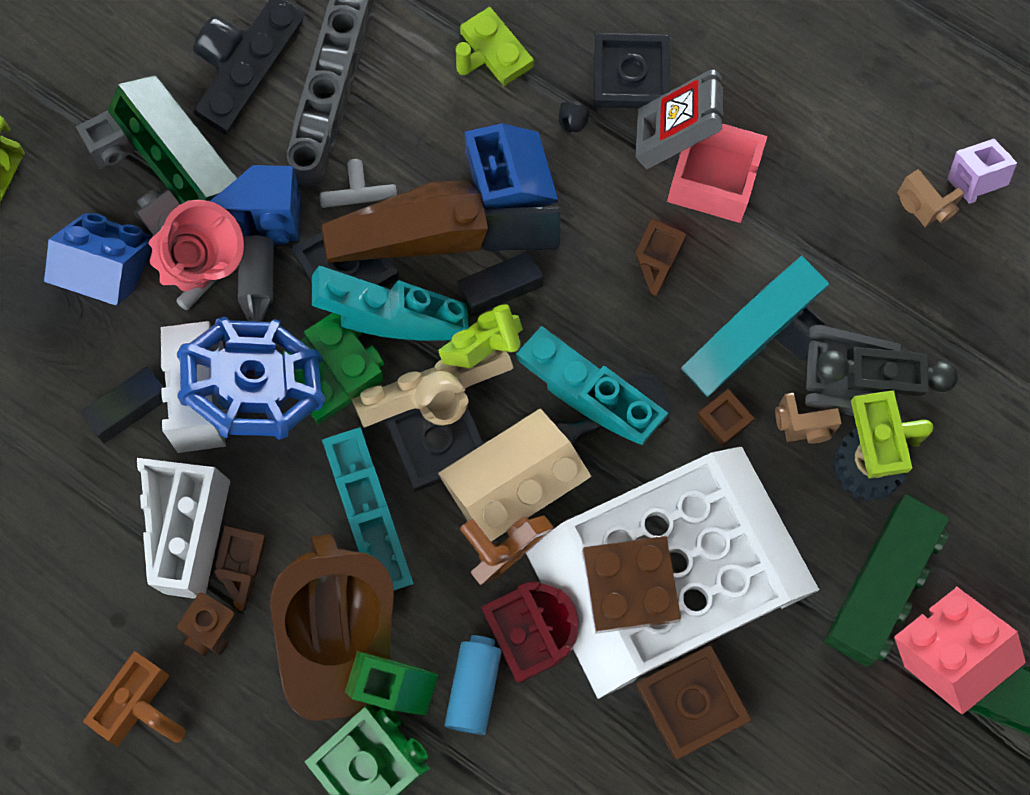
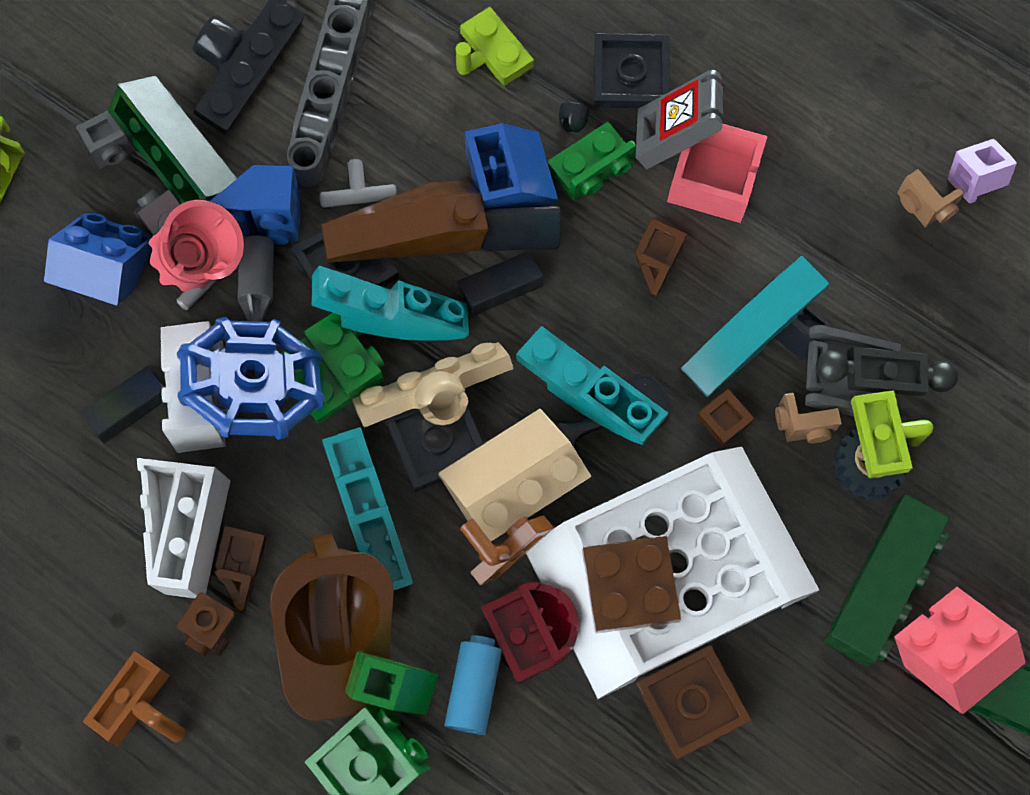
(491, 332): lime plate -> none
(591, 161): none -> green bracket

